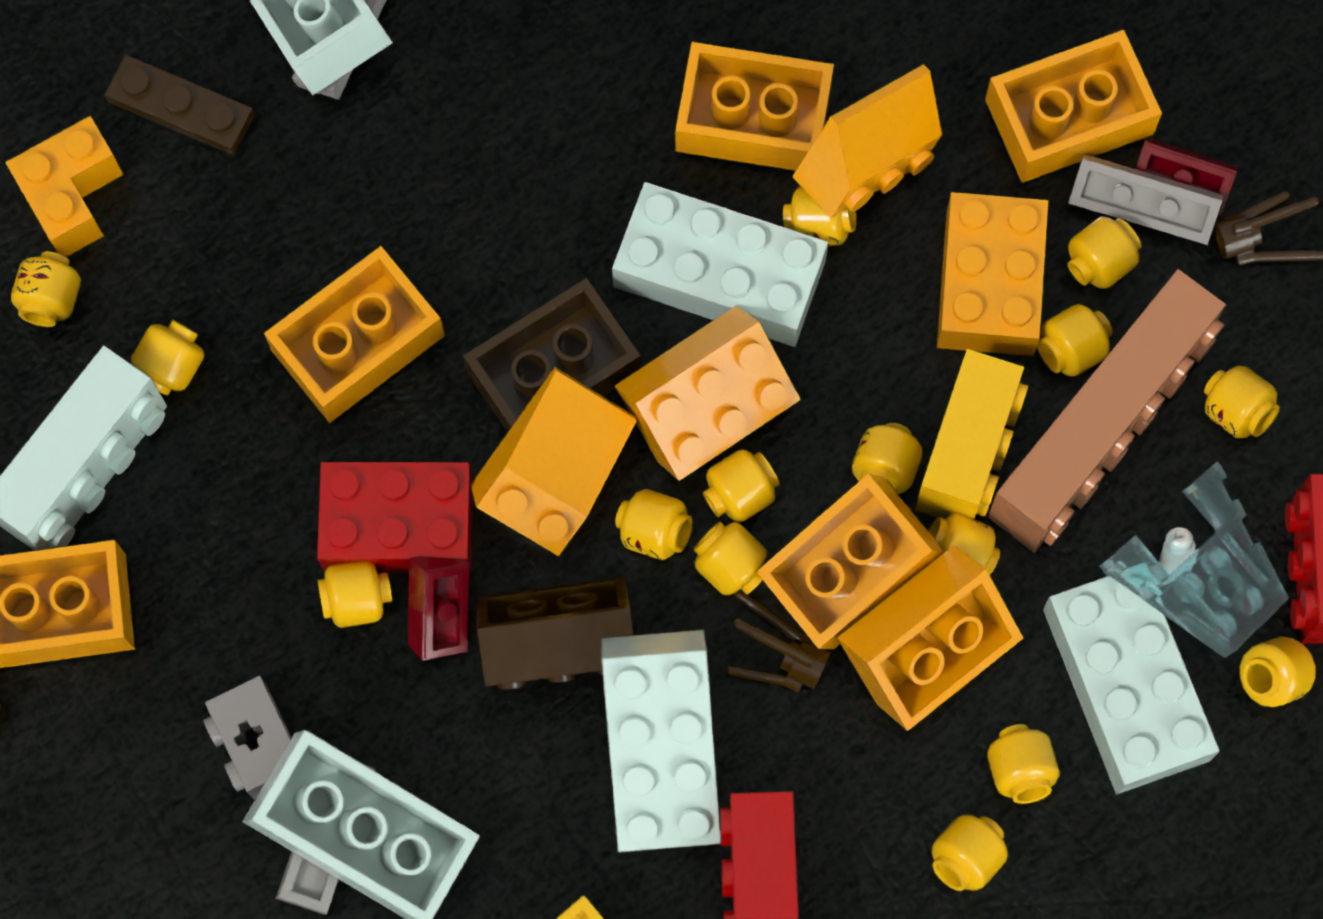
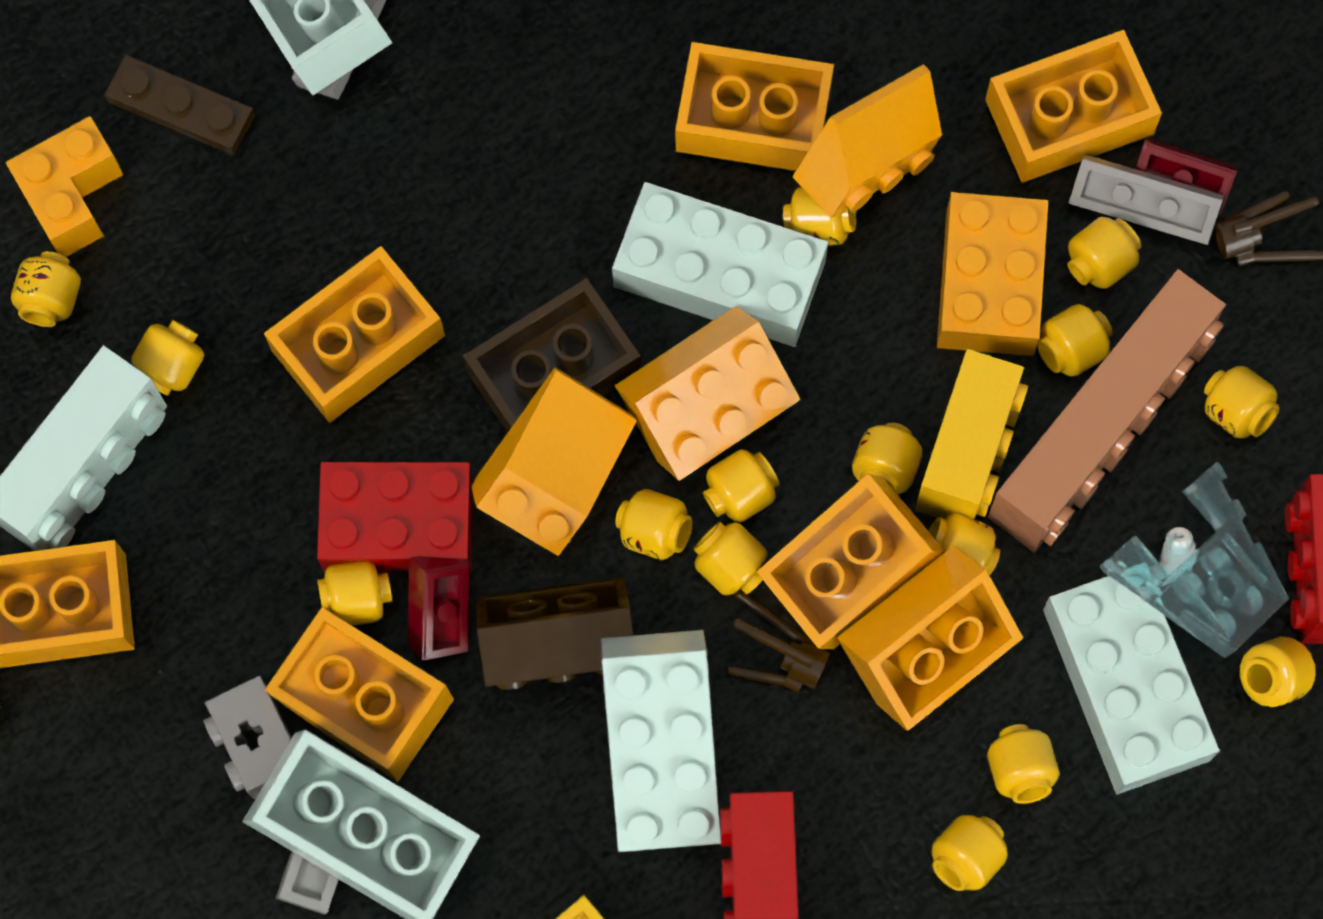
(360, 694): none -> light orange slope

